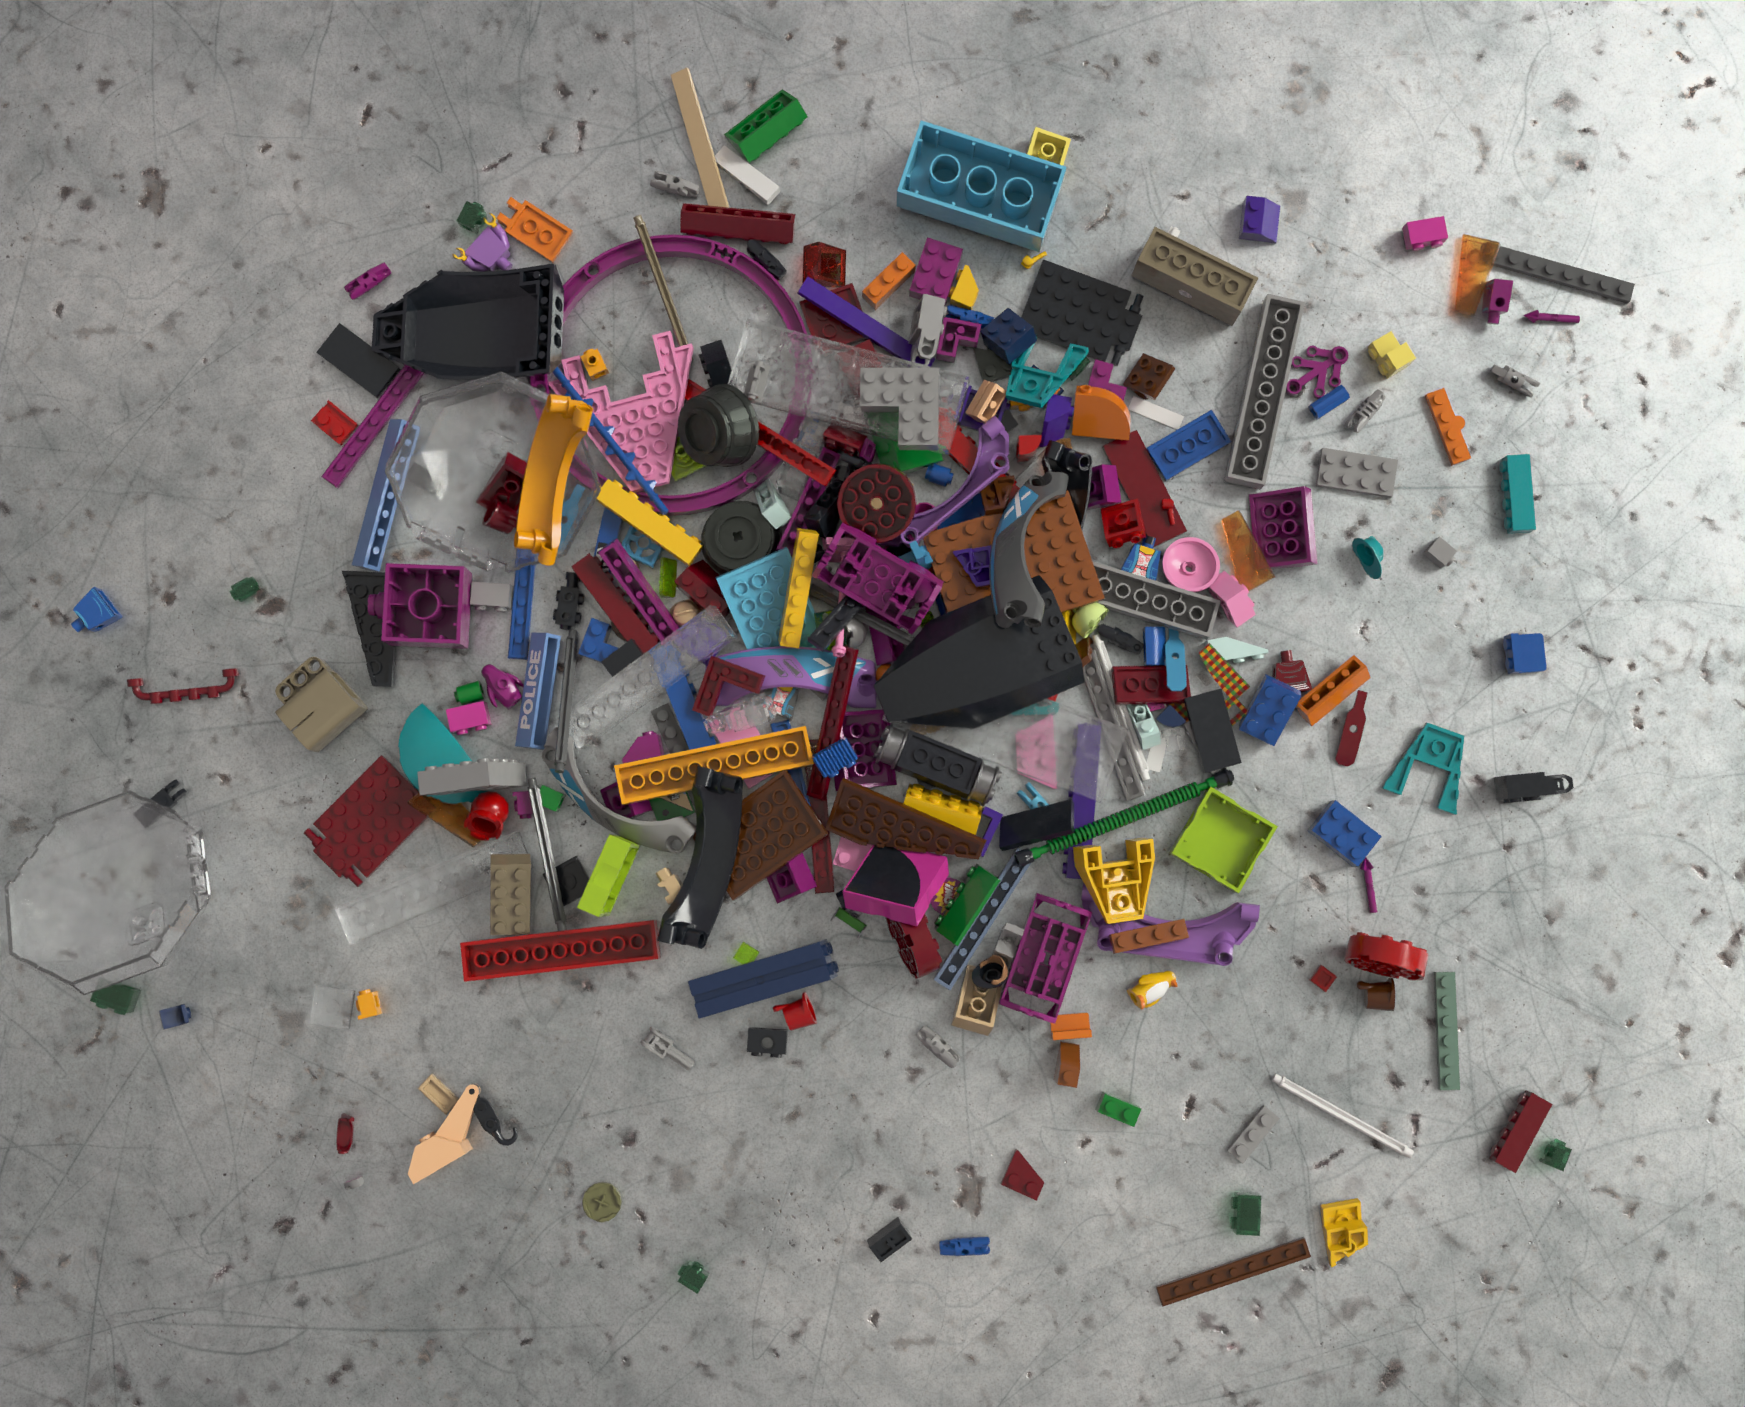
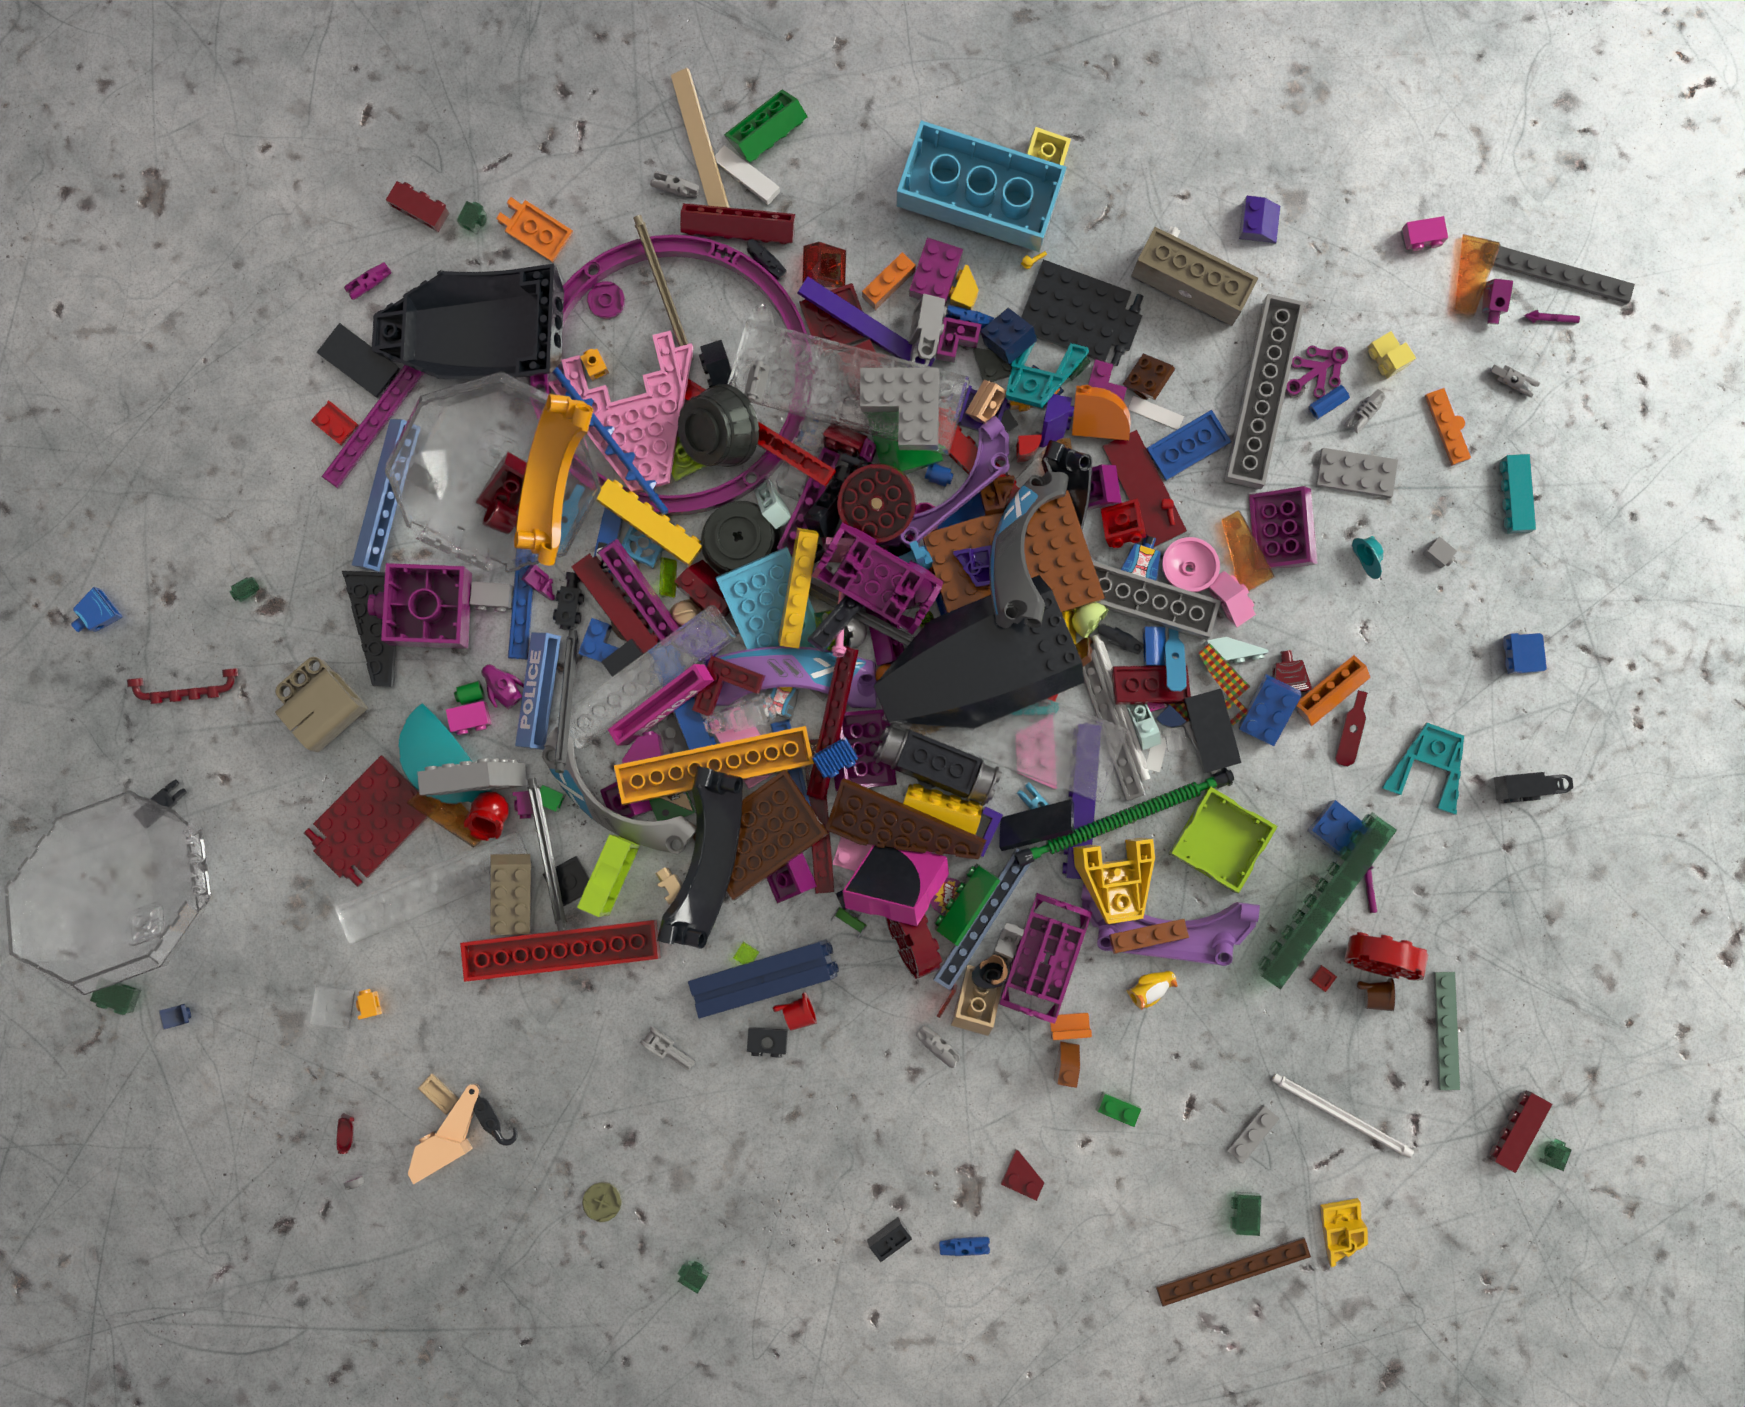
(418, 205): none -> dark red brick
(488, 250): medium lavender torso -> none
(539, 581): none -> magenta slope
(606, 300): none -> magenta tile
(660, 704): none -> dark pink brick
(946, 1001): none -> clear red piece
(1326, 899): none -> clear green brick

